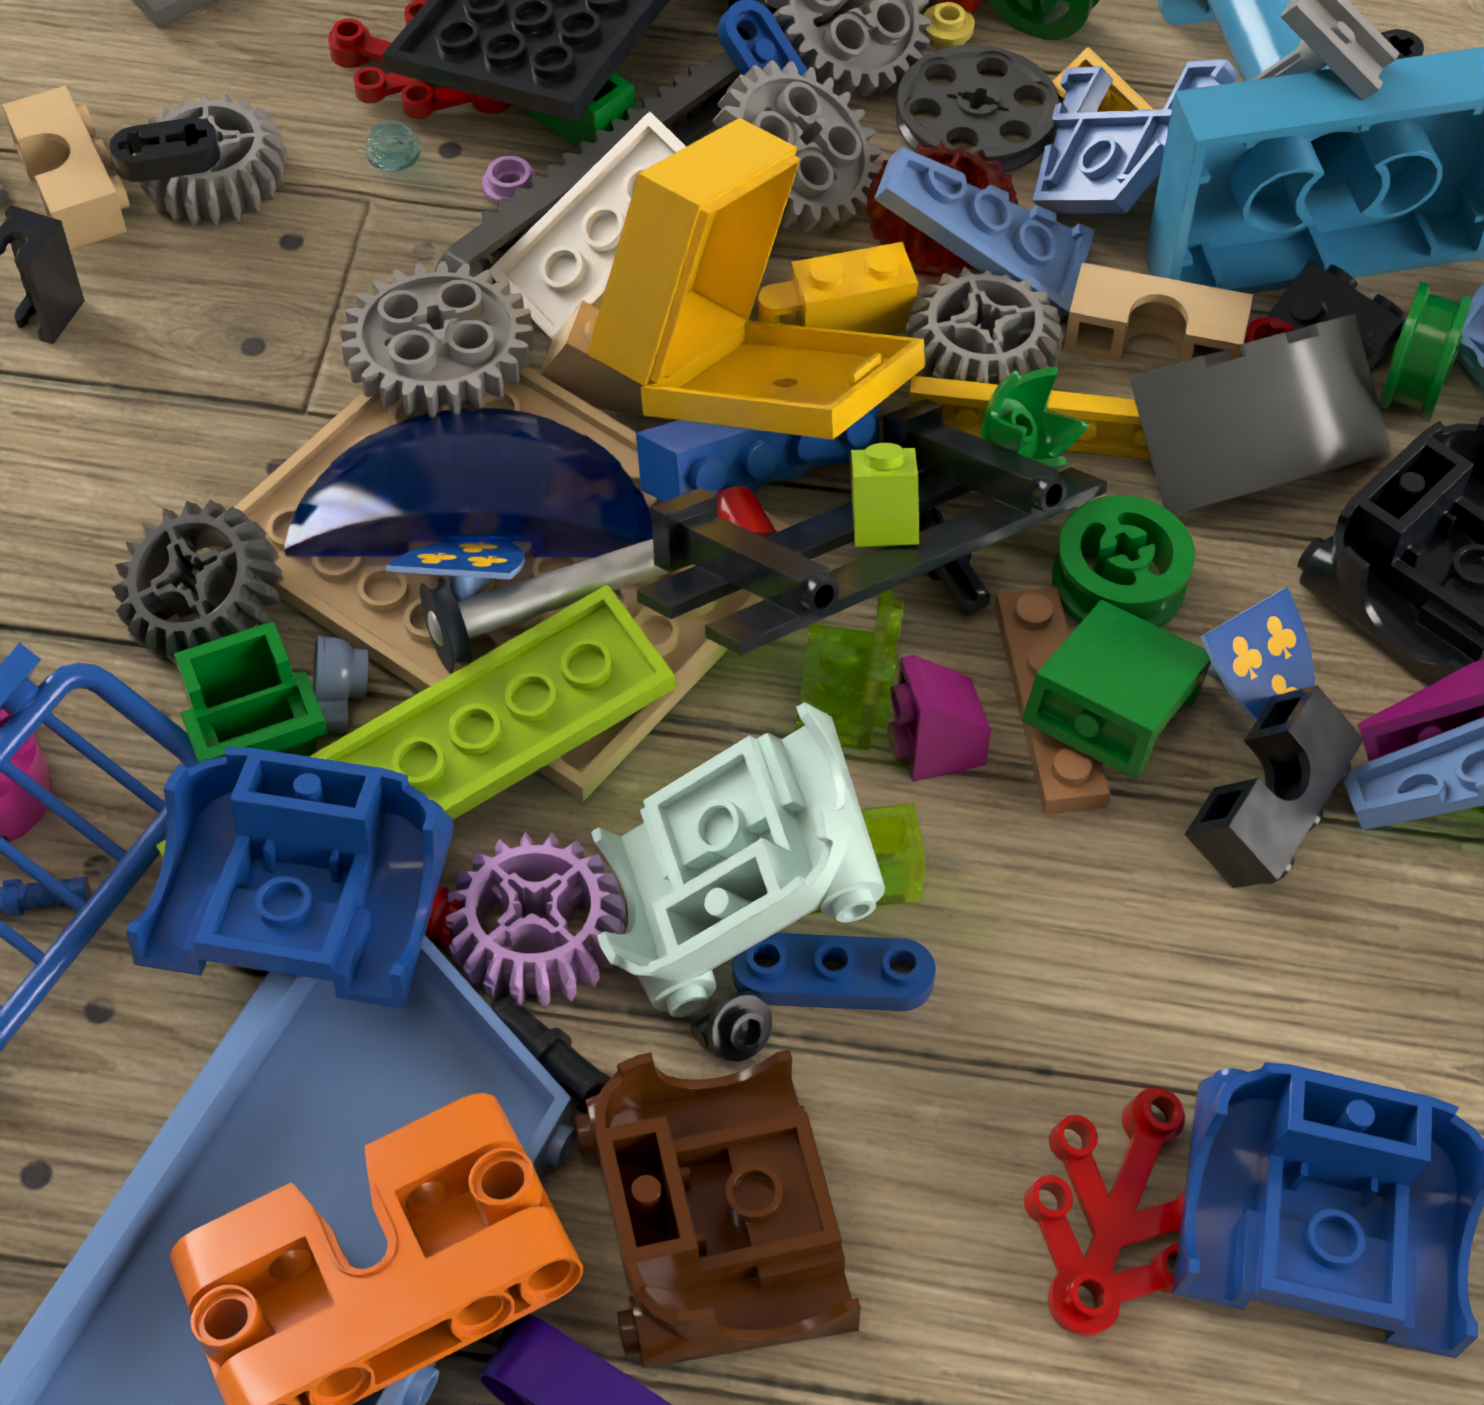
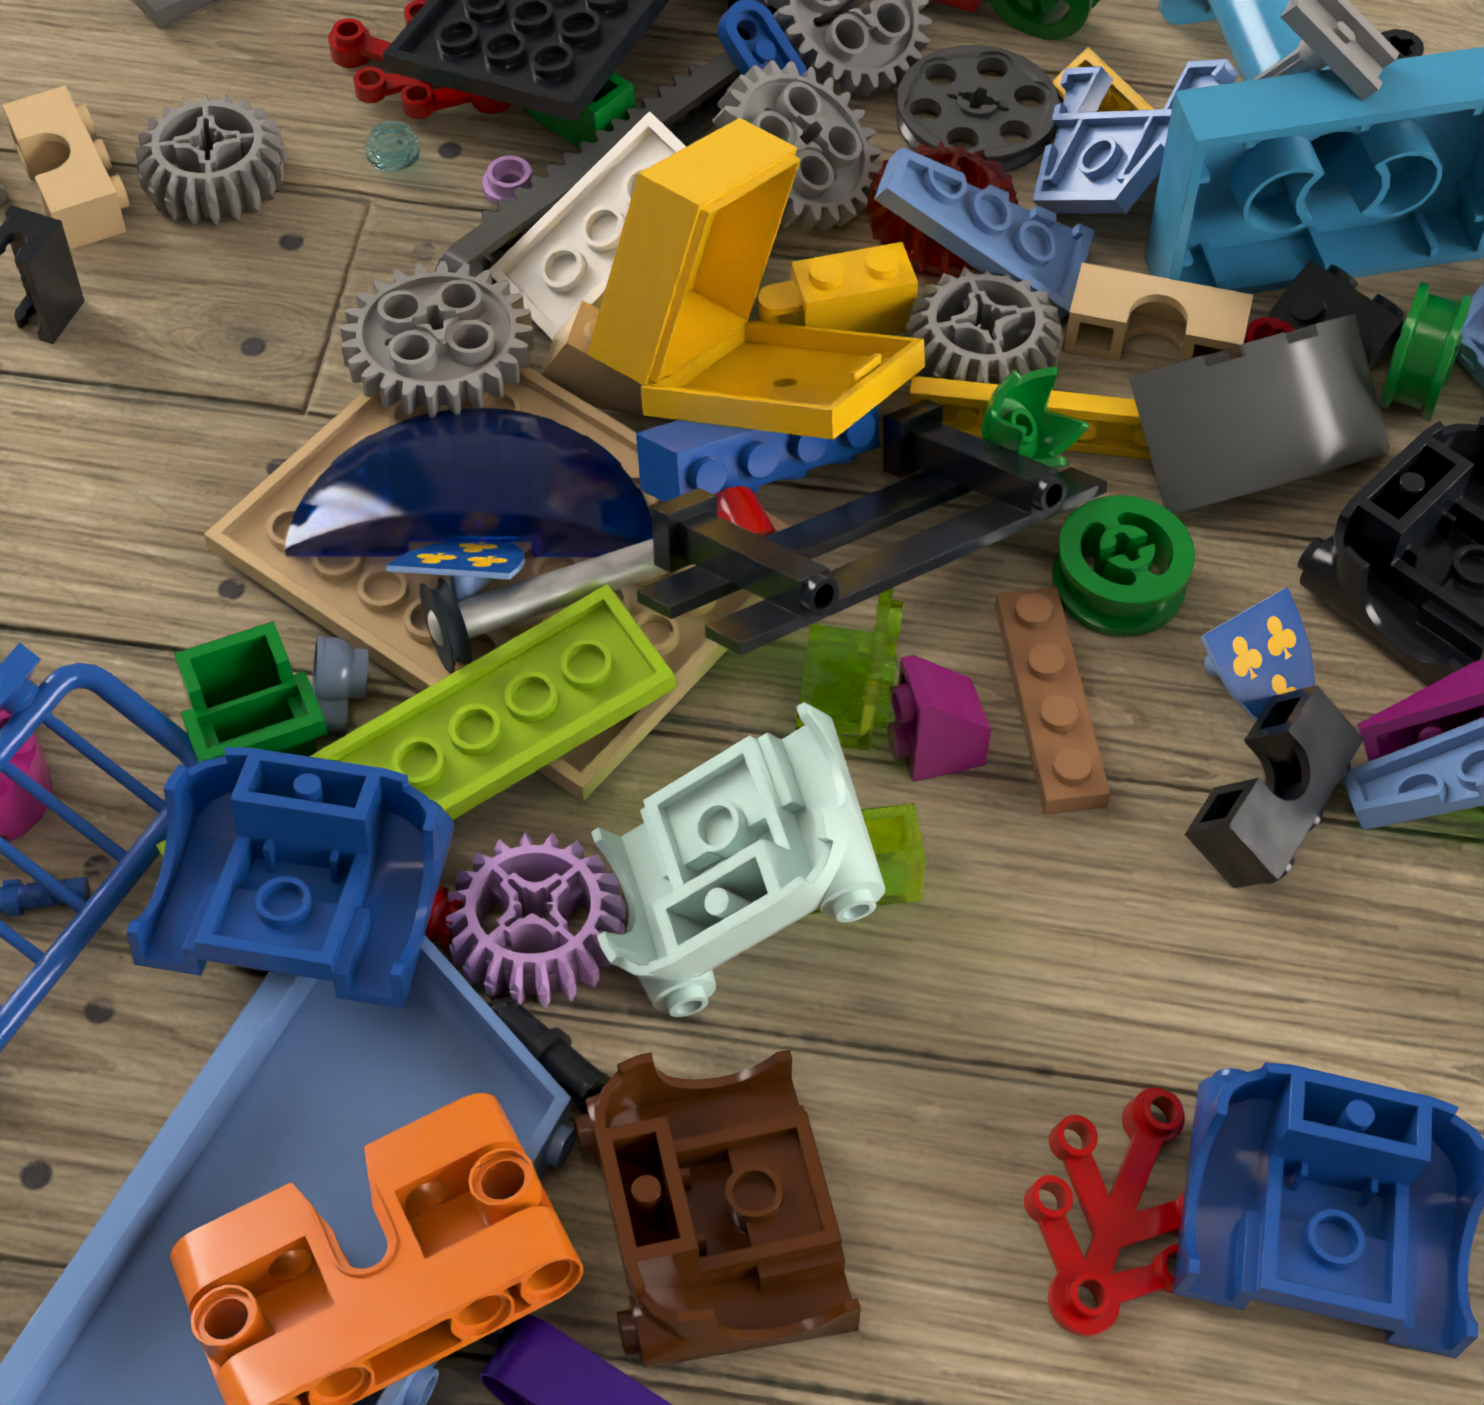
(164, 149): black beam -> none
(165, 579): dark grey gear -> none
(735, 1026): black plate -> none
(862, 984): blue plate -> none
(884, 495): lime slope -> none
(949, 26): light yellow plate -> none
(957, 575): black axle -> none
(1115, 687): green panel -> none

